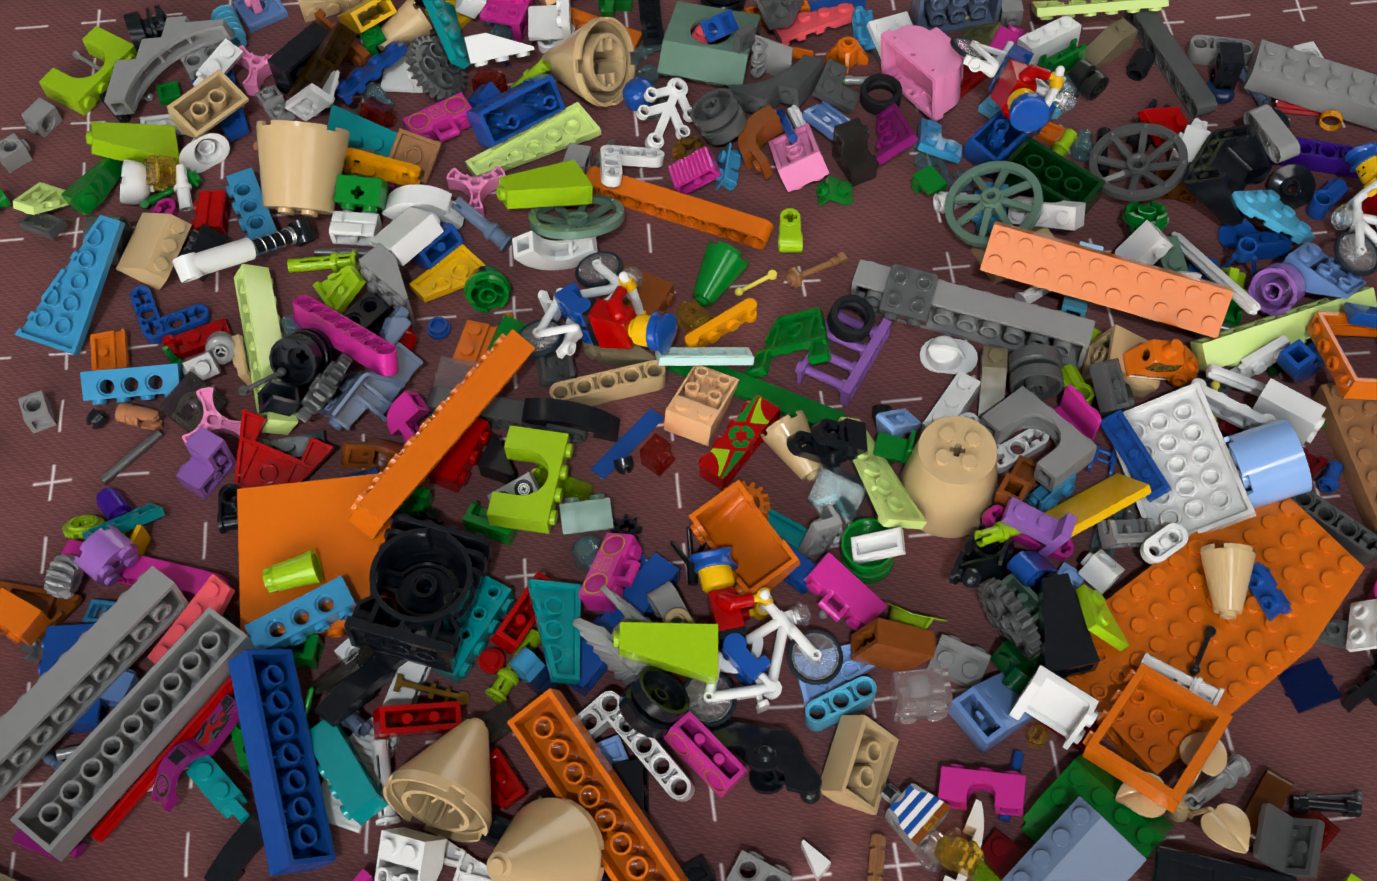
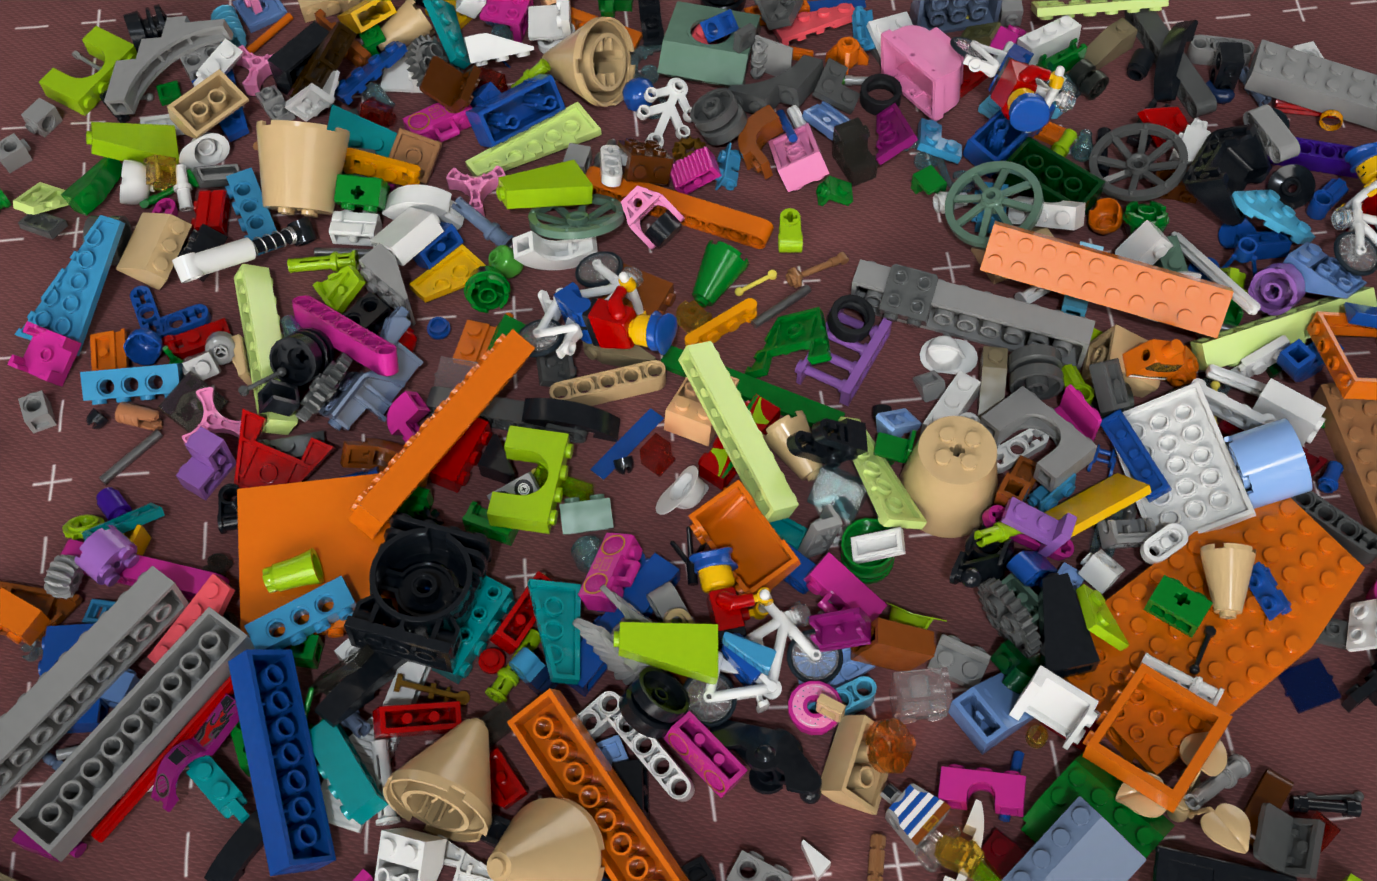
(47, 355): none -> dark pink panel
(143, 346): none -> blue hair
(214, 175): none -> dark grey tile
(218, 564): none -> clear smoke plate
(267, 35): none -> orange bar
(449, 85): none -> reddish brown bracket
(503, 259): none -> bright green head
(627, 523): black gear -> none
(646, 161): none -> reddish brown bracket
(663, 228): none -> bright pink piece
(683, 493): none -> white piece
(705, 356): light aqua tile -> none
(738, 431): none -> yellowish green brick
(752, 652): none -> dark azure slope
(782, 305): none -> flat silver bar
(800, 715): none -> tile
(830, 708): none -> tan tile
(841, 629): none -> magenta hinge
(901, 746): none -> clear orange plate
(930, 385): none -> light grey slope
(1105, 216): none -> orange hair
(1165, 607): none -> green brick
(1169, 59): none -> black slope

